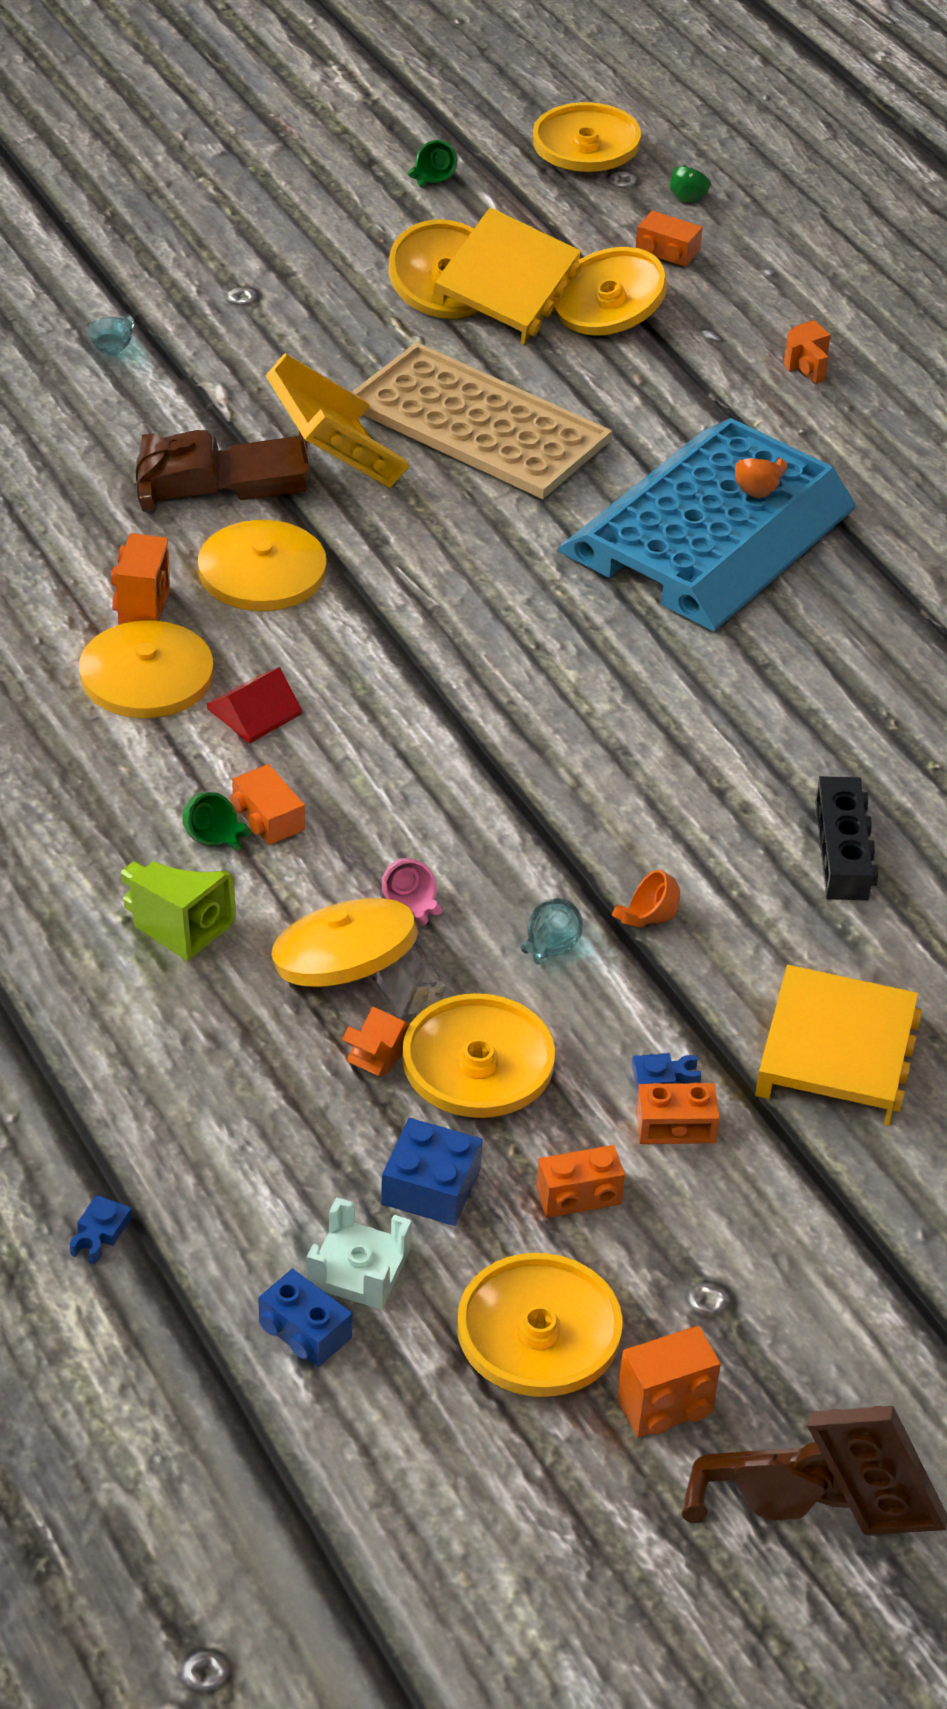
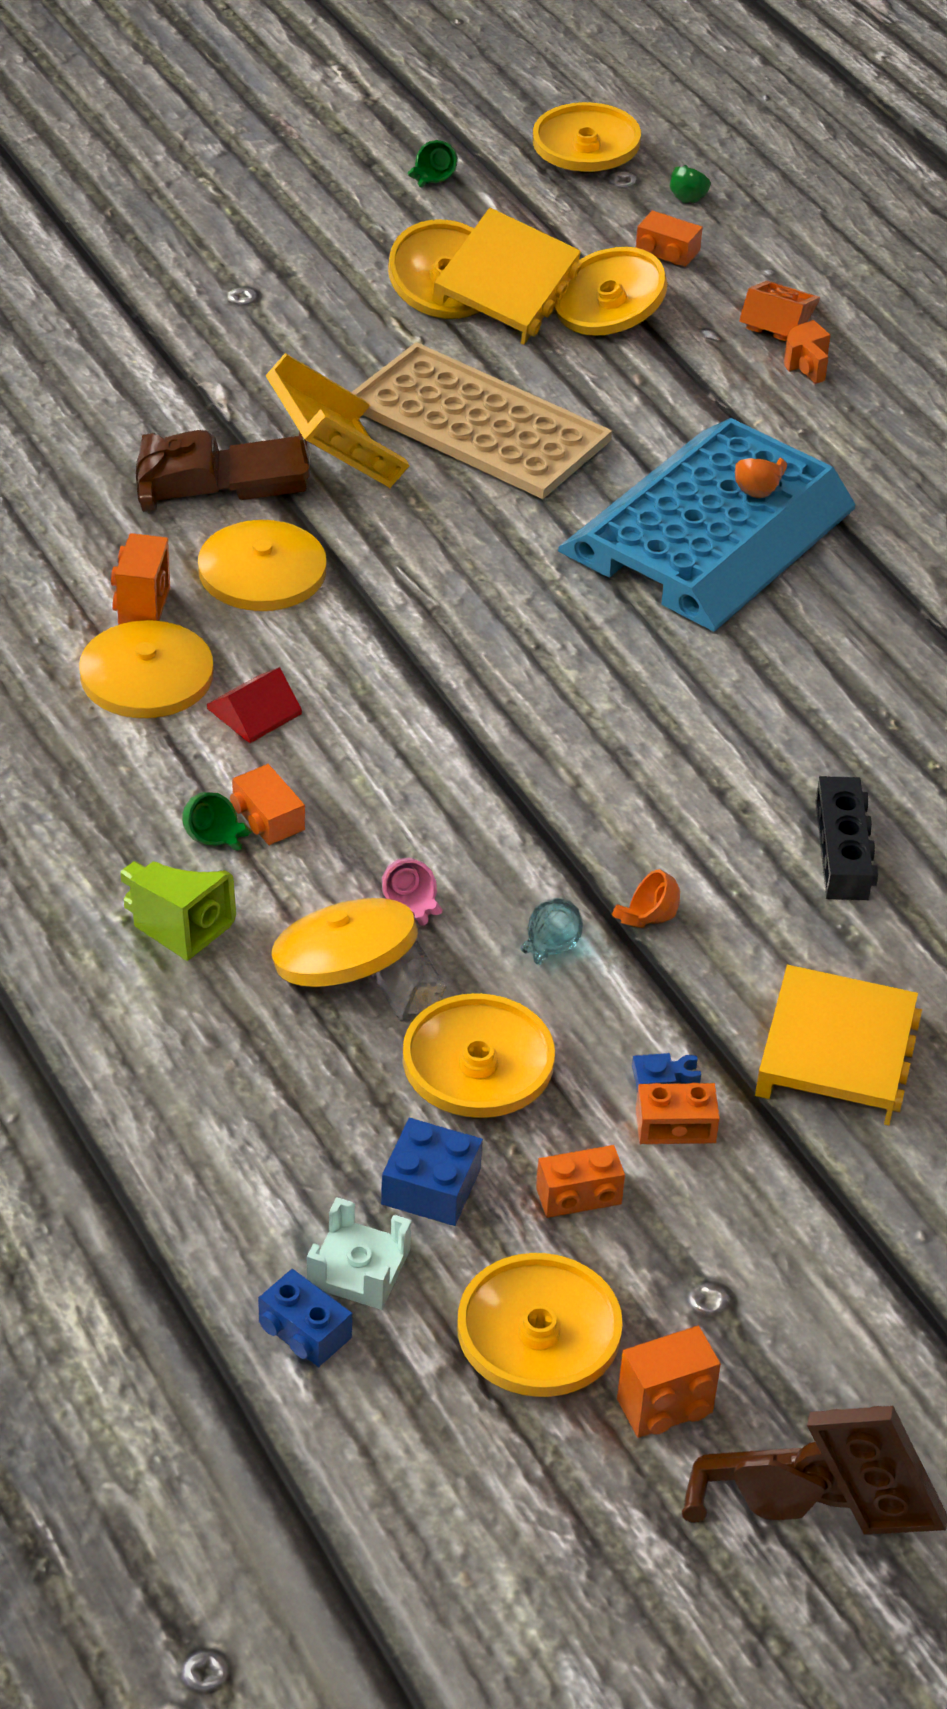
(99, 1224): blue plate -> none
(111, 334): clear light blue piece -> none
(378, 1043): orange brick -> none
(776, 308): none -> orange slope

